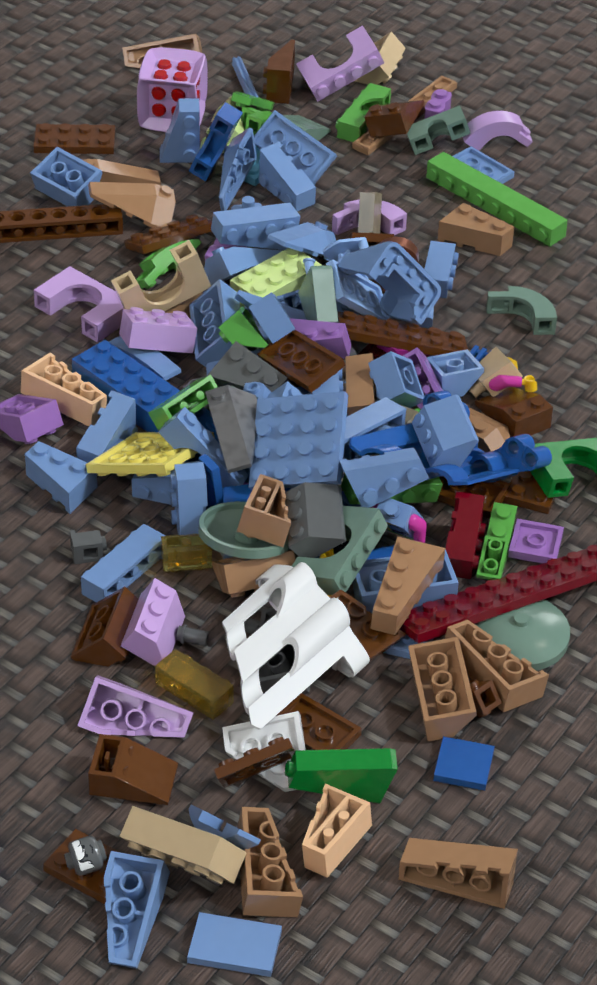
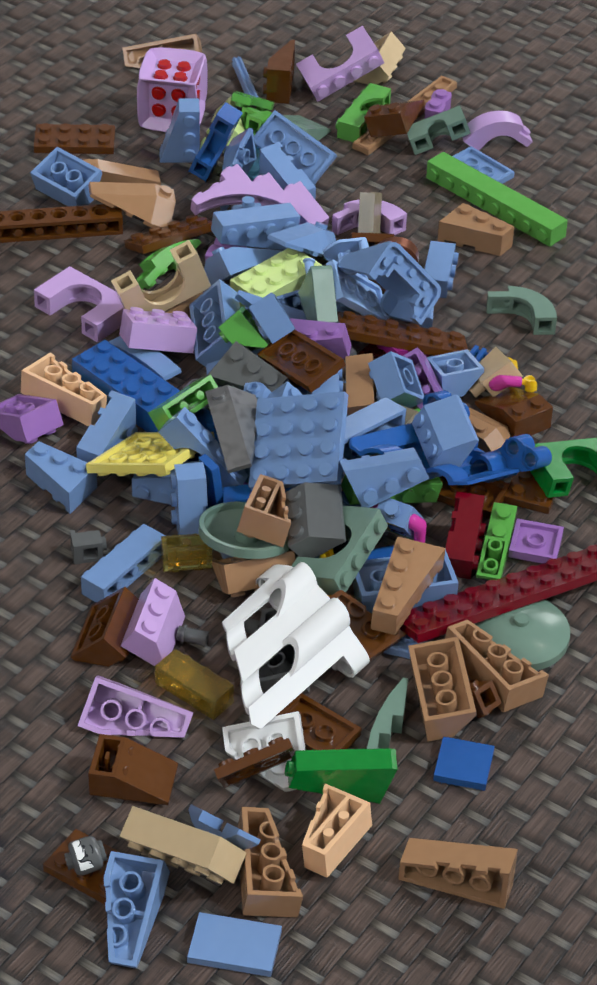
(235, 185): none -> lavender arch
(389, 717): none -> sand green slope

